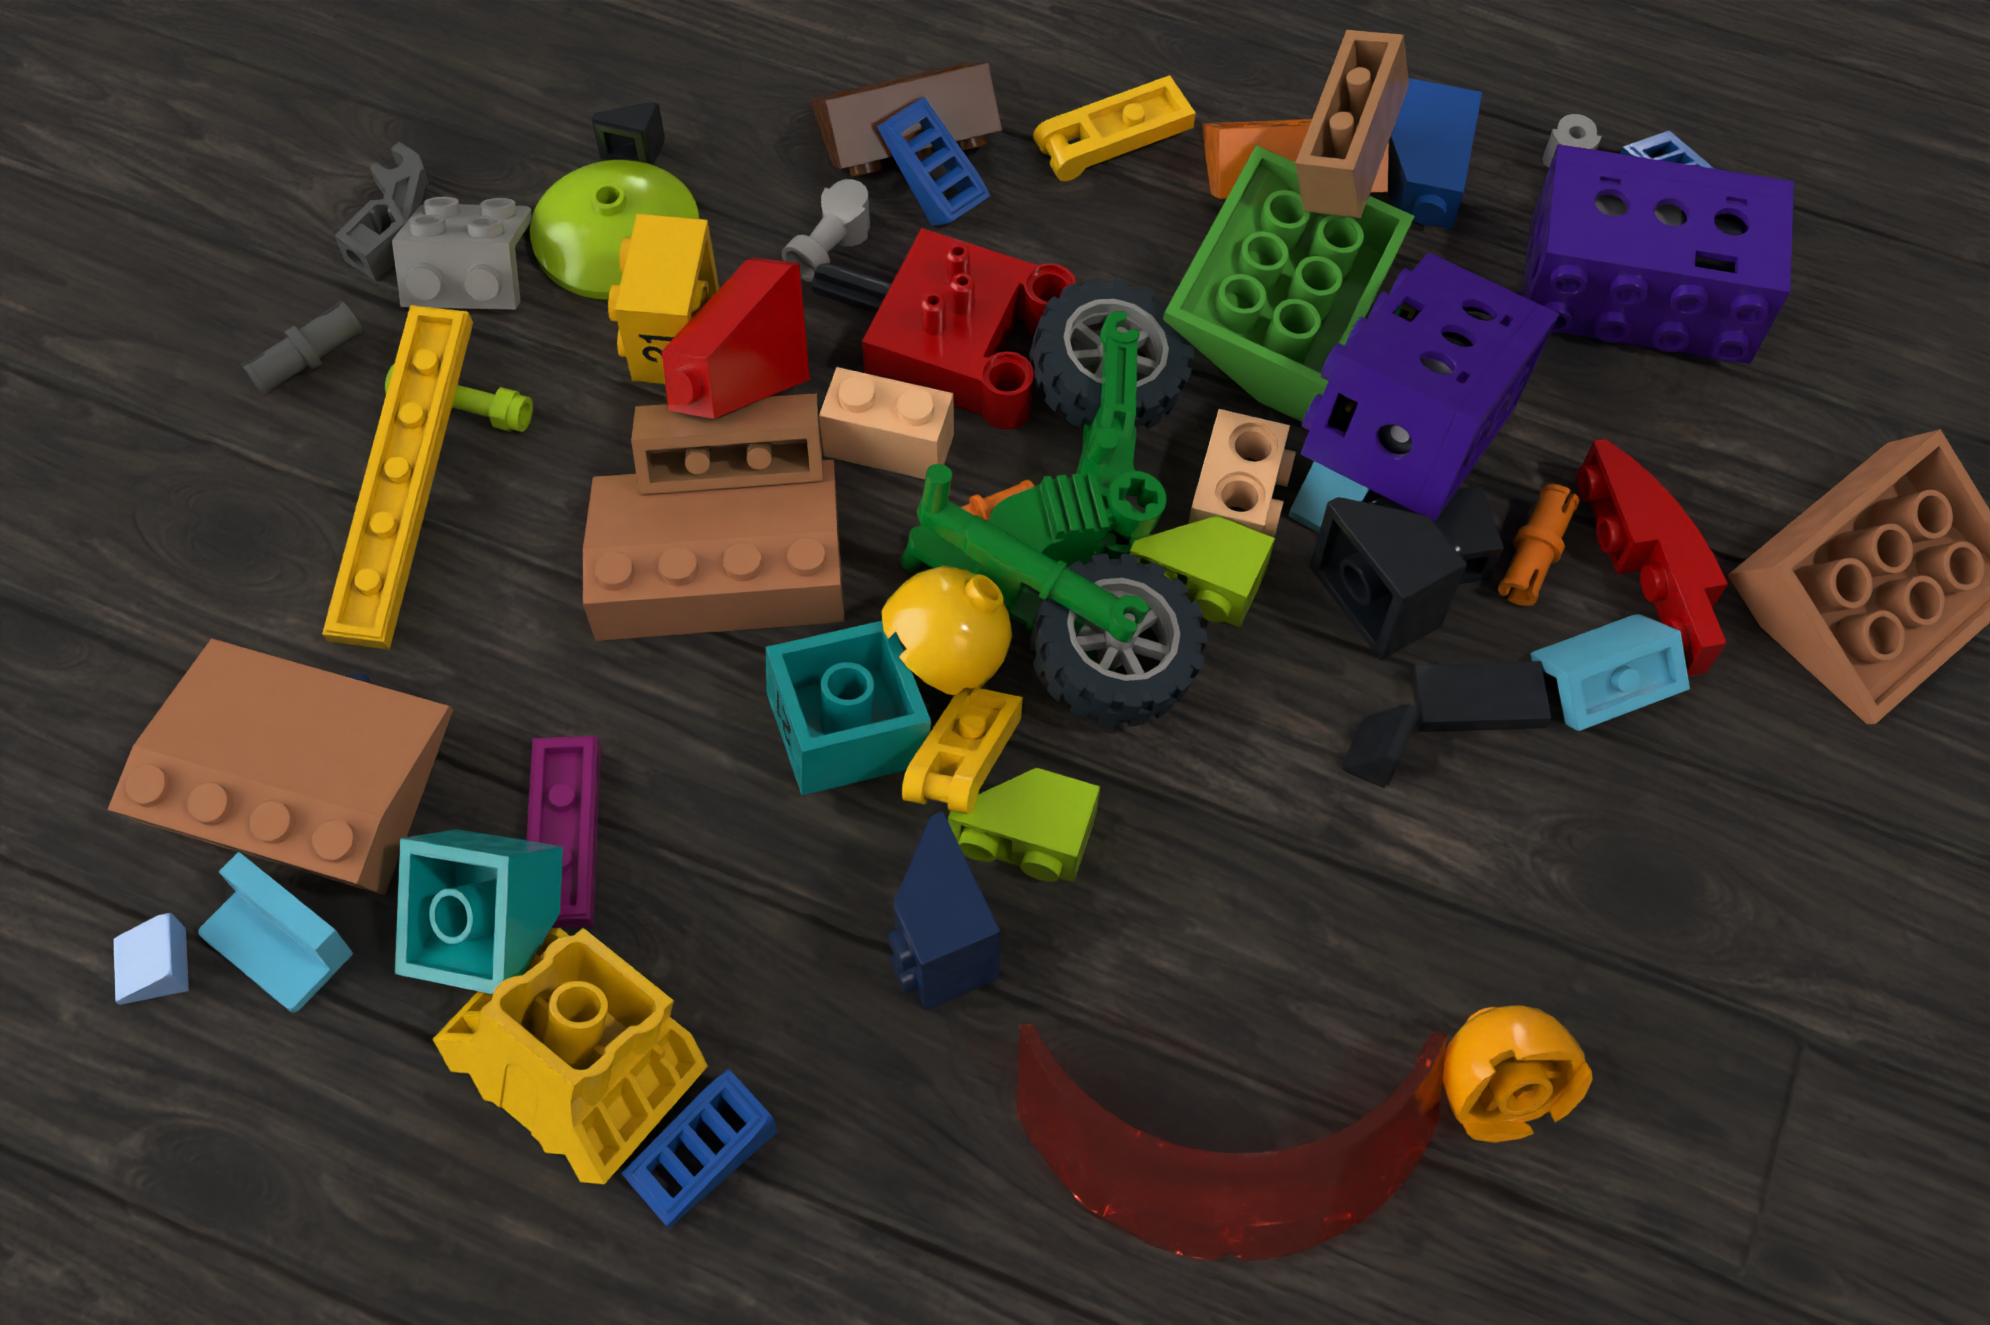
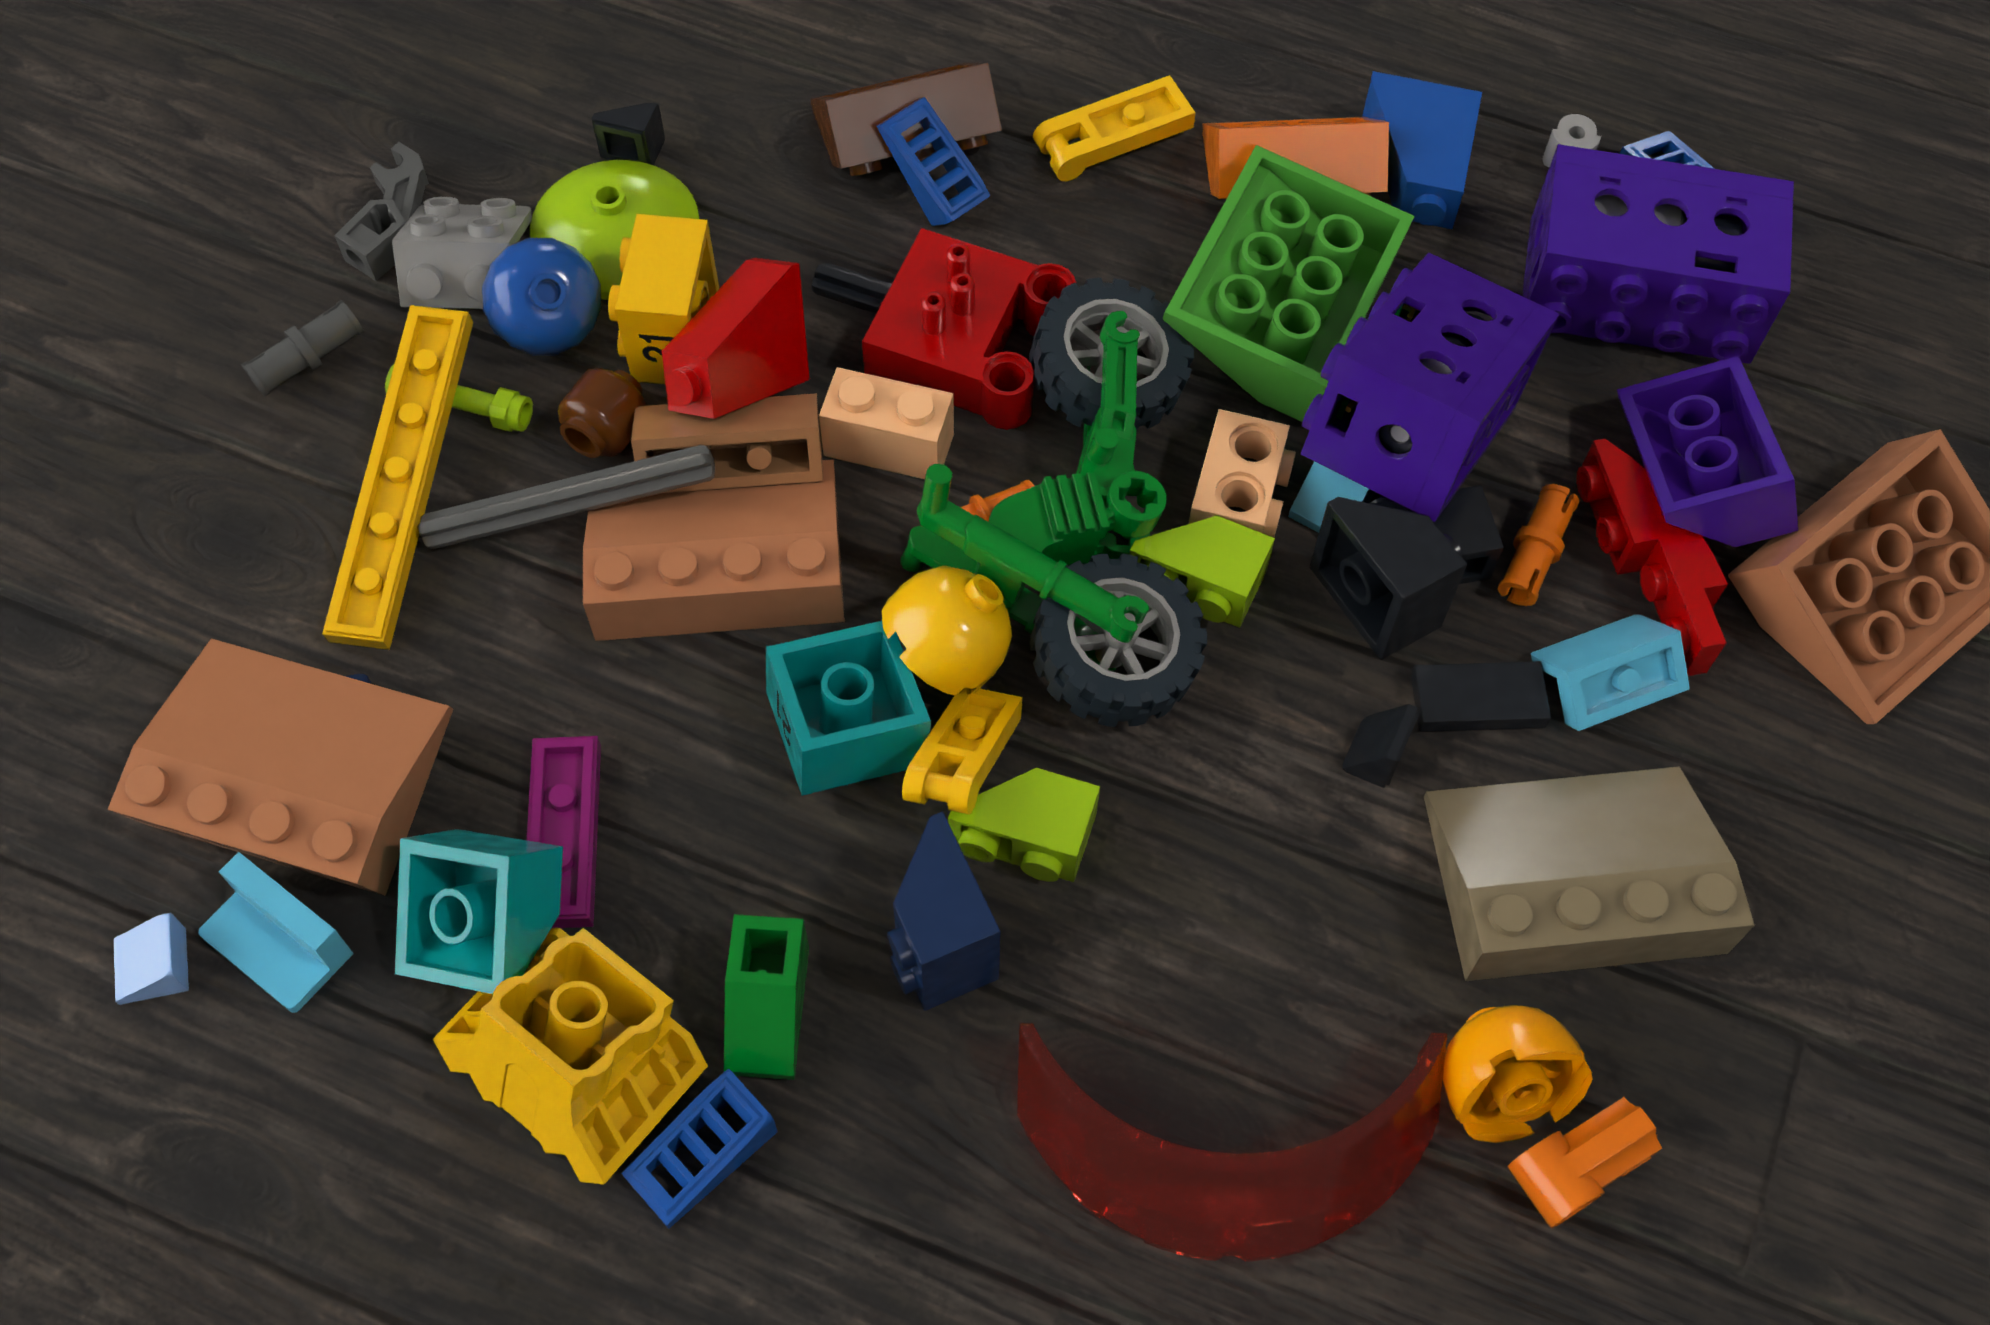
(541, 296): none -> blue cylinder
(567, 497): none -> dark grey axle
(600, 412): none -> reddish brown head
(764, 996): none -> green slope
(842, 223): light grey leg -> none
(1353, 123): medium nougat brick -> none
(1573, 1168): none -> orange piece
(1584, 873): none -> dark tan slope
(1712, 454): none -> dark purple slope

